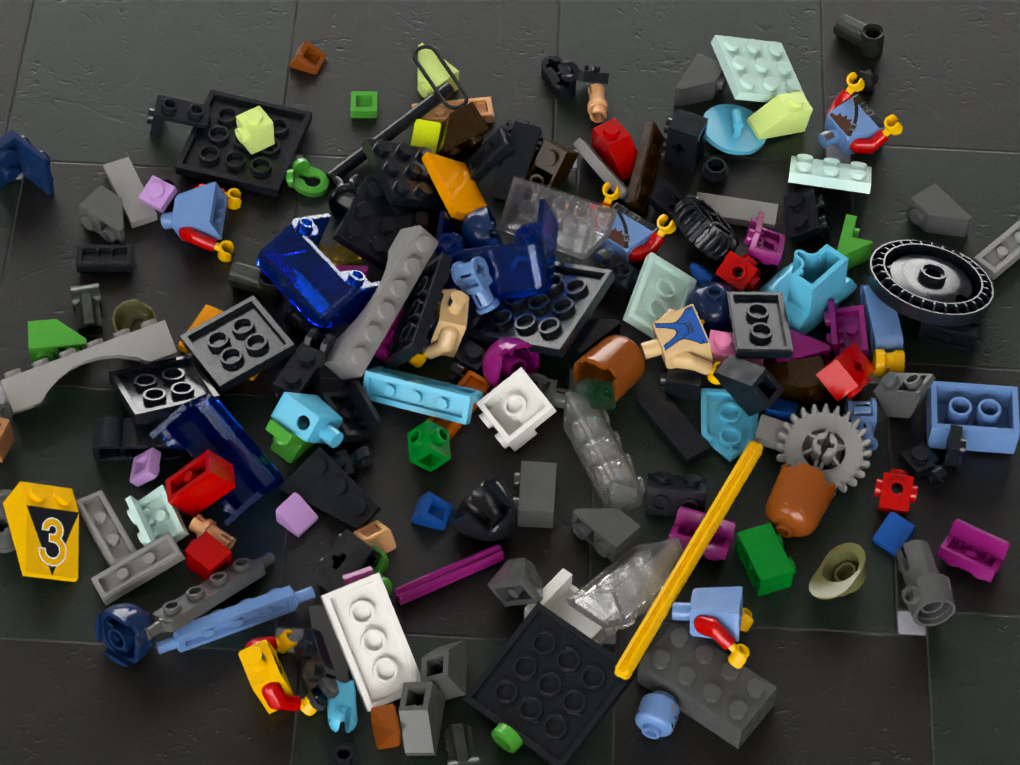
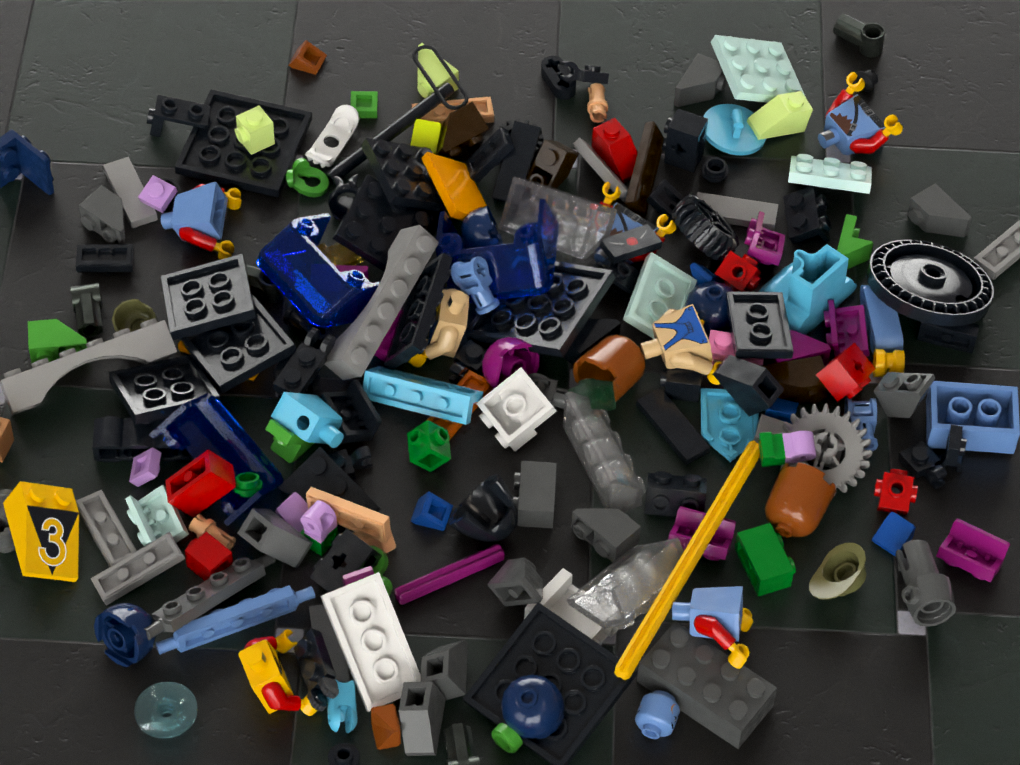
(162, 699): none -> clear light blue dish
(208, 297): none -> plate
(247, 484): none -> green plate
(275, 537): none -> dark grey slope
(319, 524): none -> lavender leg
(342, 127): none -> white piece
(353, 515): none -> light nougat tile
(532, 707): none -> dark blue cylinder
(630, 244): none -> black tile
(786, 448): none -> leg

